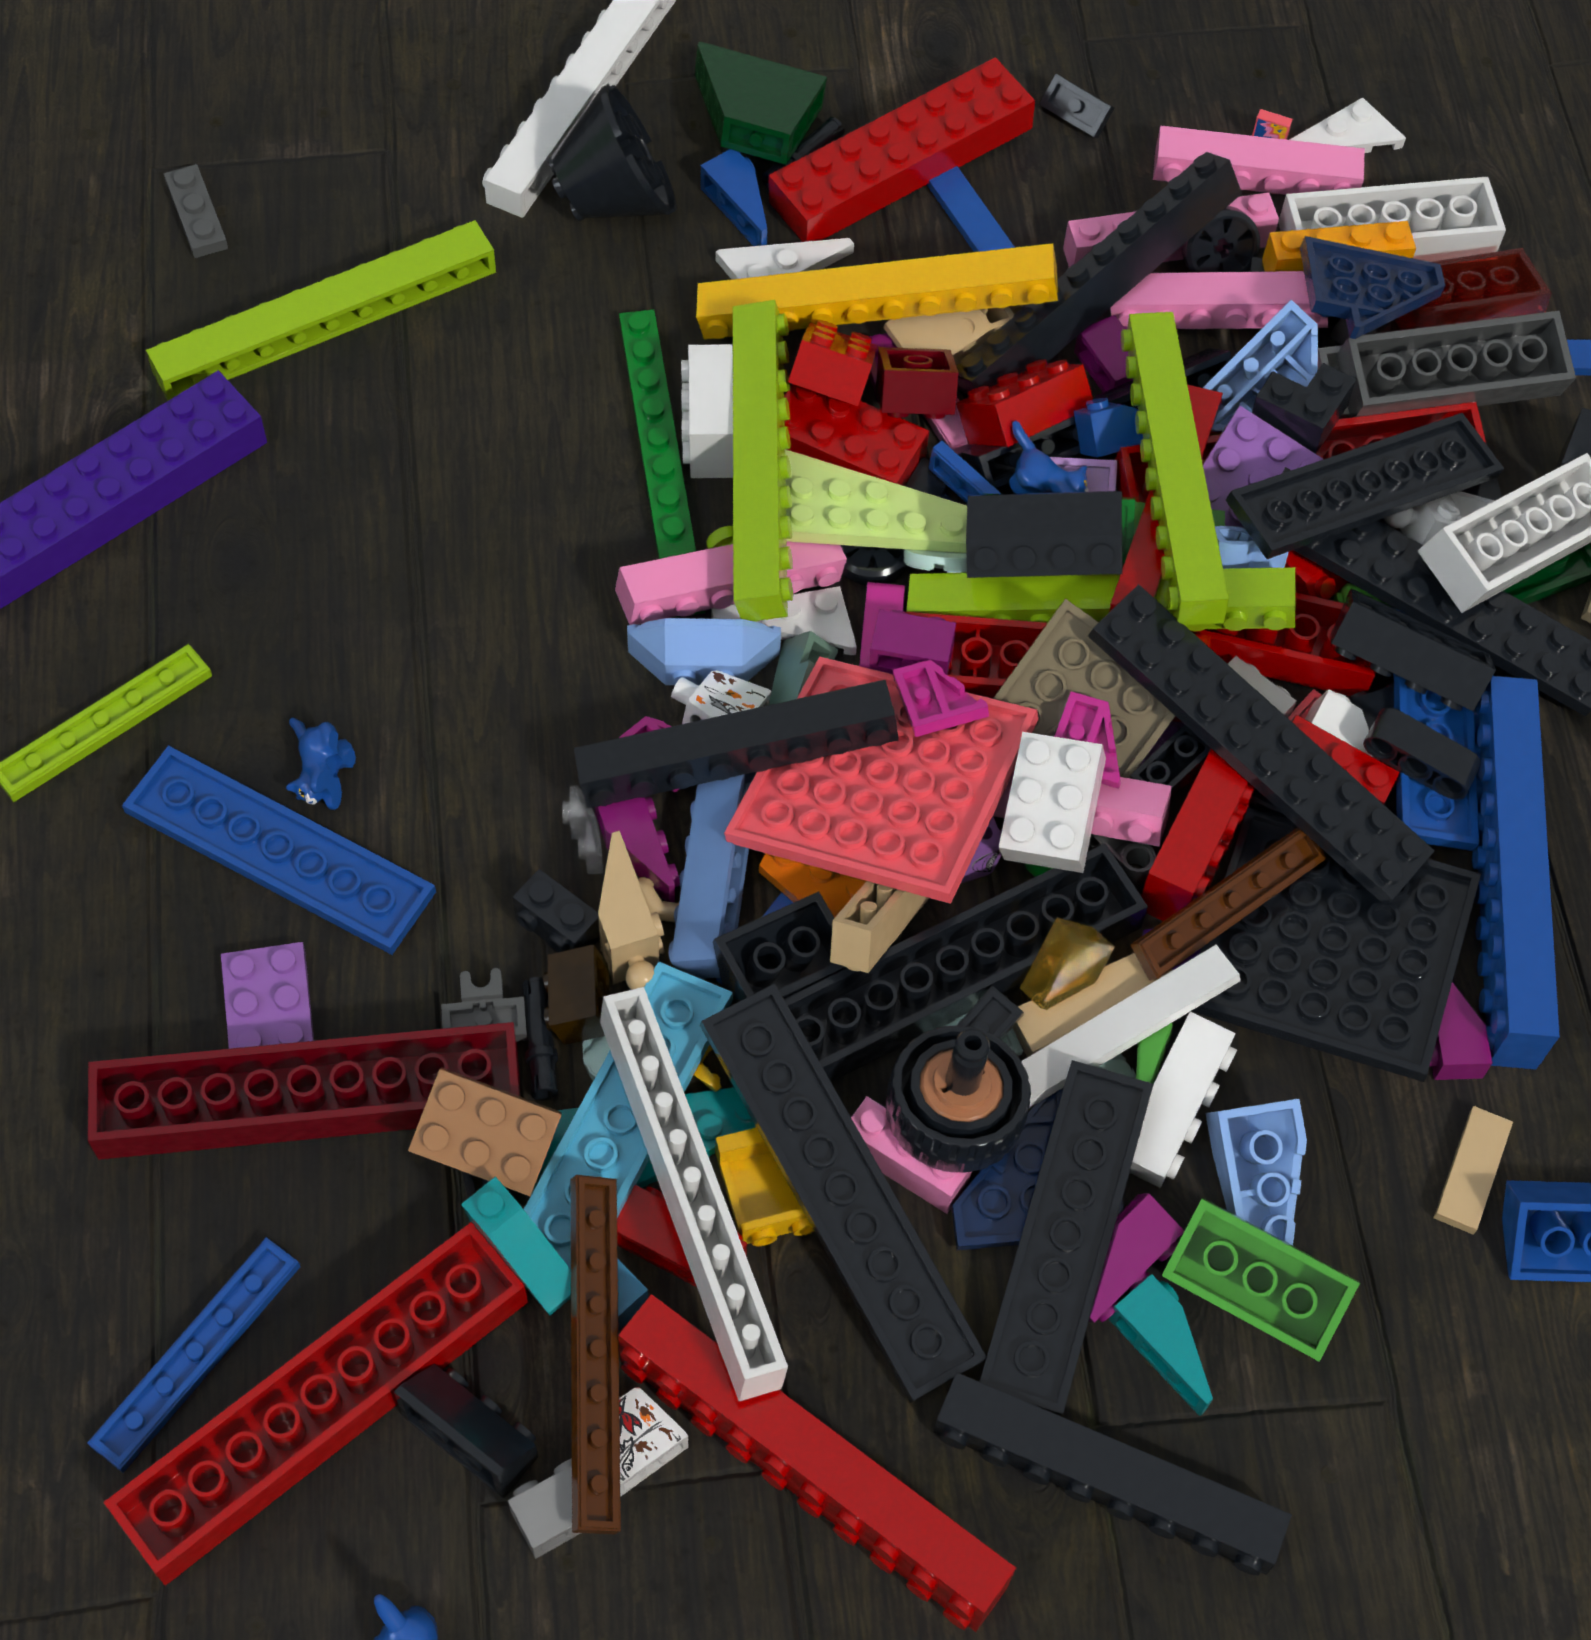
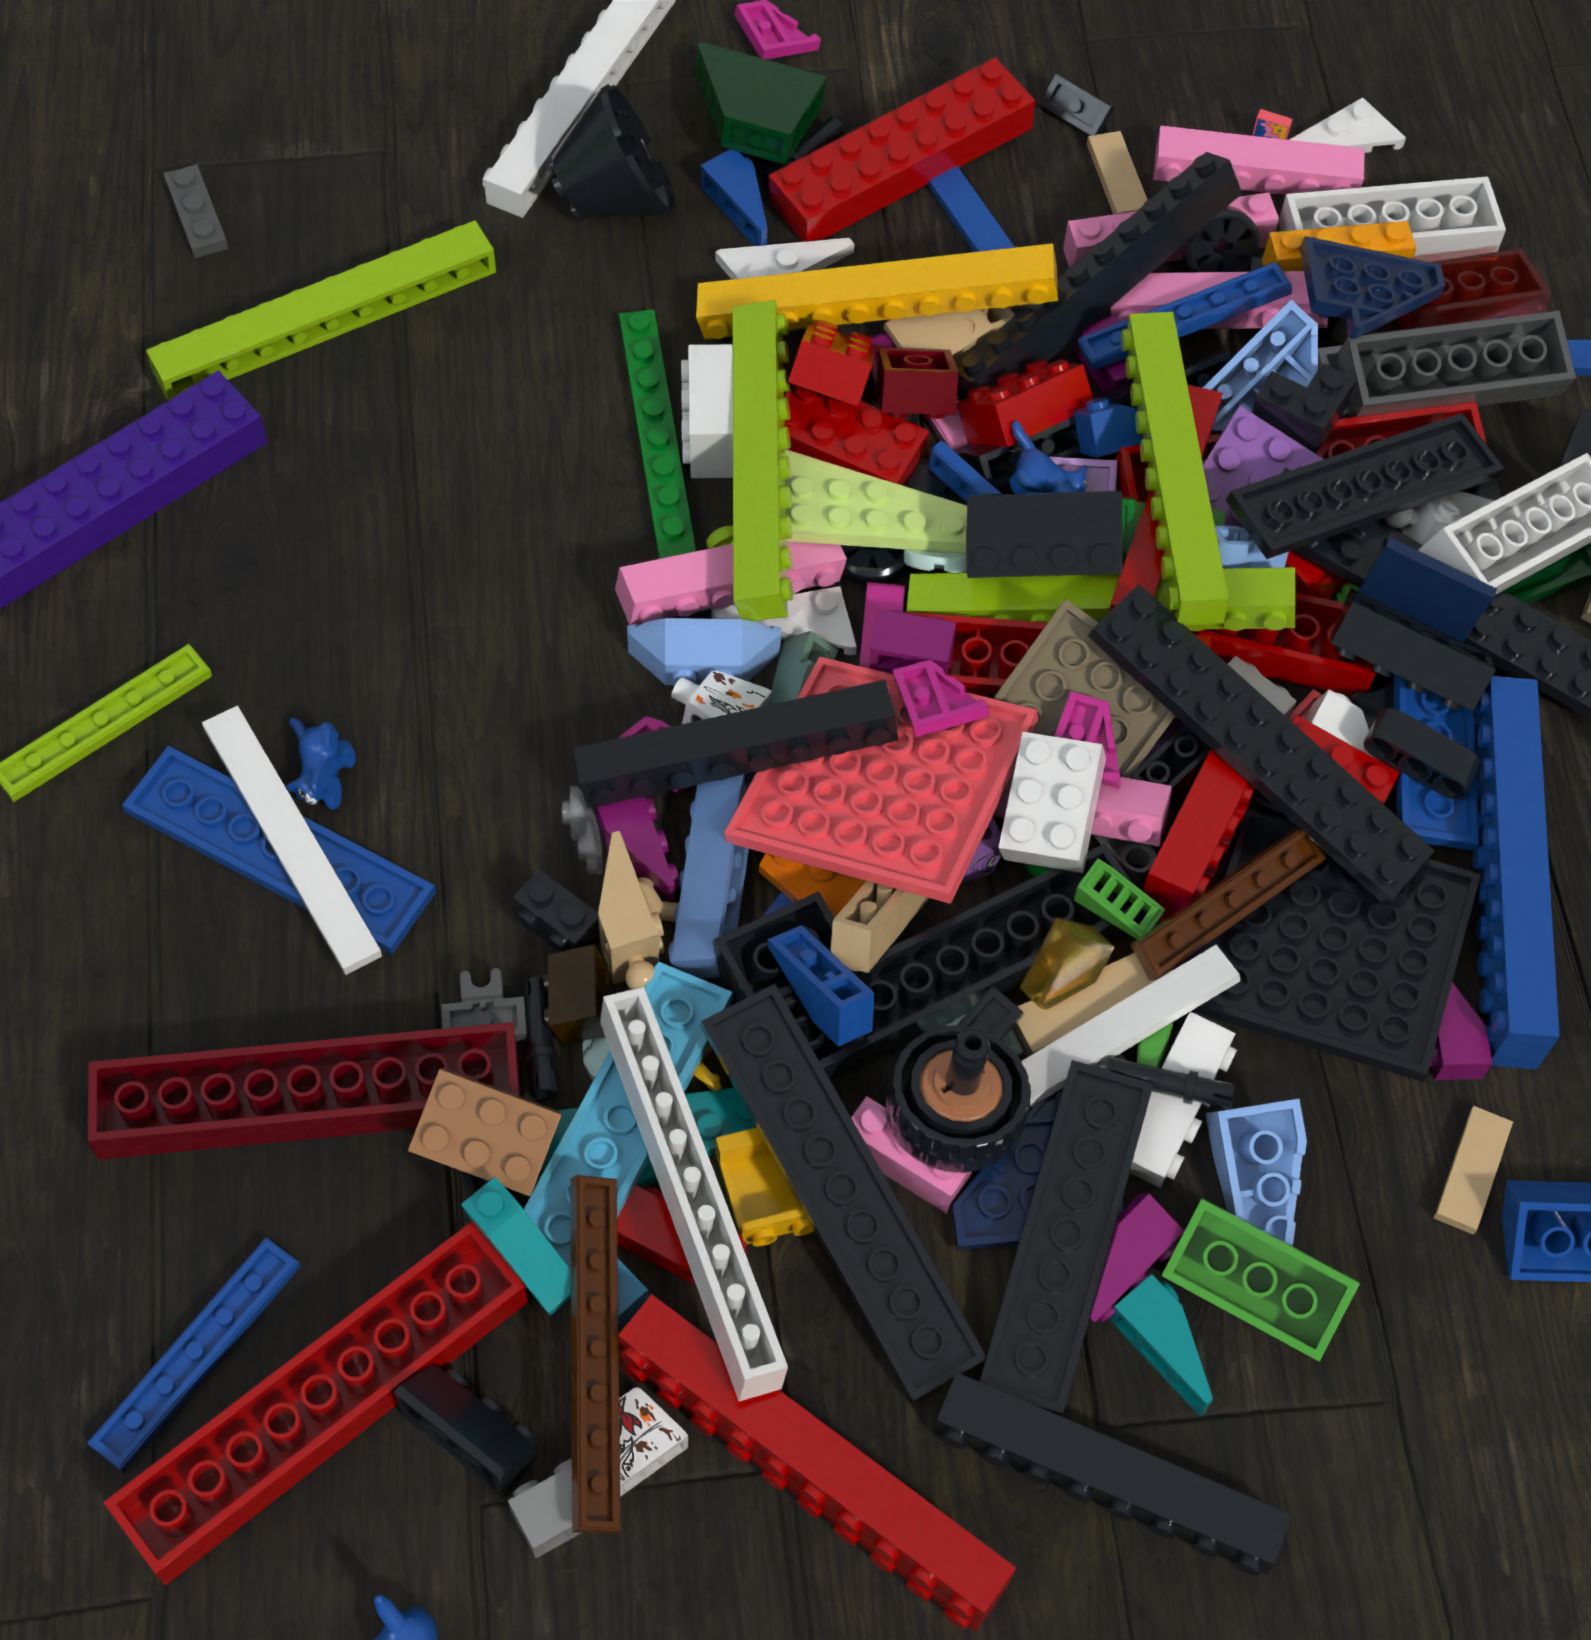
(267, 996): medium lavender plate -> none
(292, 840): none -> white tile
(772, 31): none -> dark pink wing
(825, 986): none -> blue slope
(1115, 882): none -> bright green slope
(1116, 172): none -> tan tile
(1177, 1084): none -> black pin
(1195, 311): none -> blue tile
(1427, 590): none -> dark blue tile

